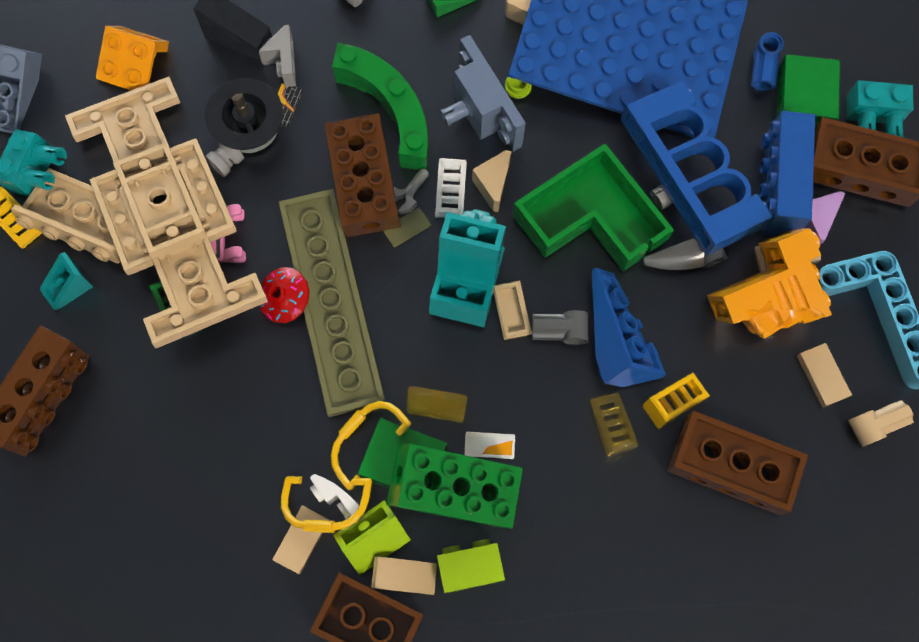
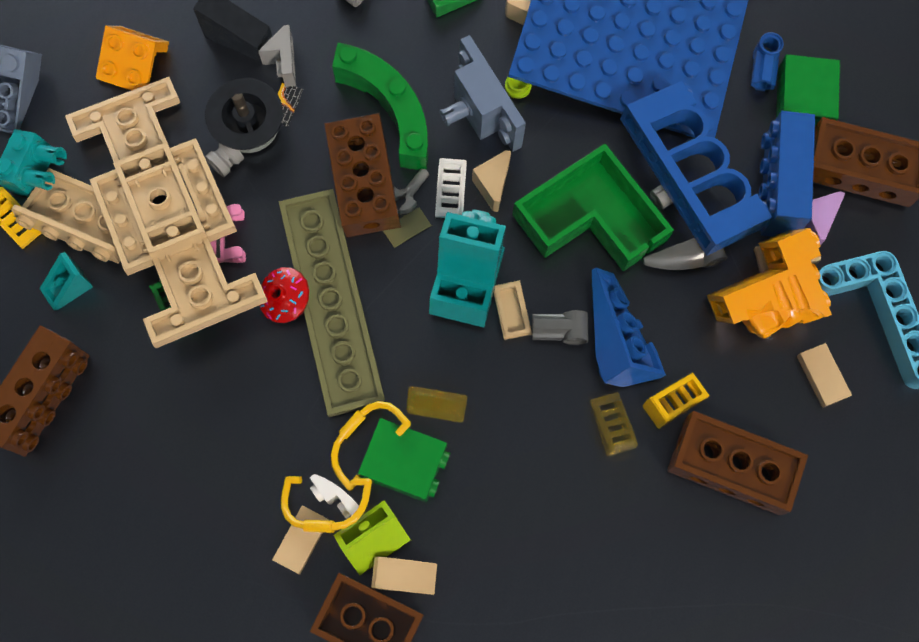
(470, 566): lime brick -> none
(471, 474): green brick -> none
(489, 445): white sticker -> none
(875, 425): tan piece -> none
(880, 103): teal brick -> none

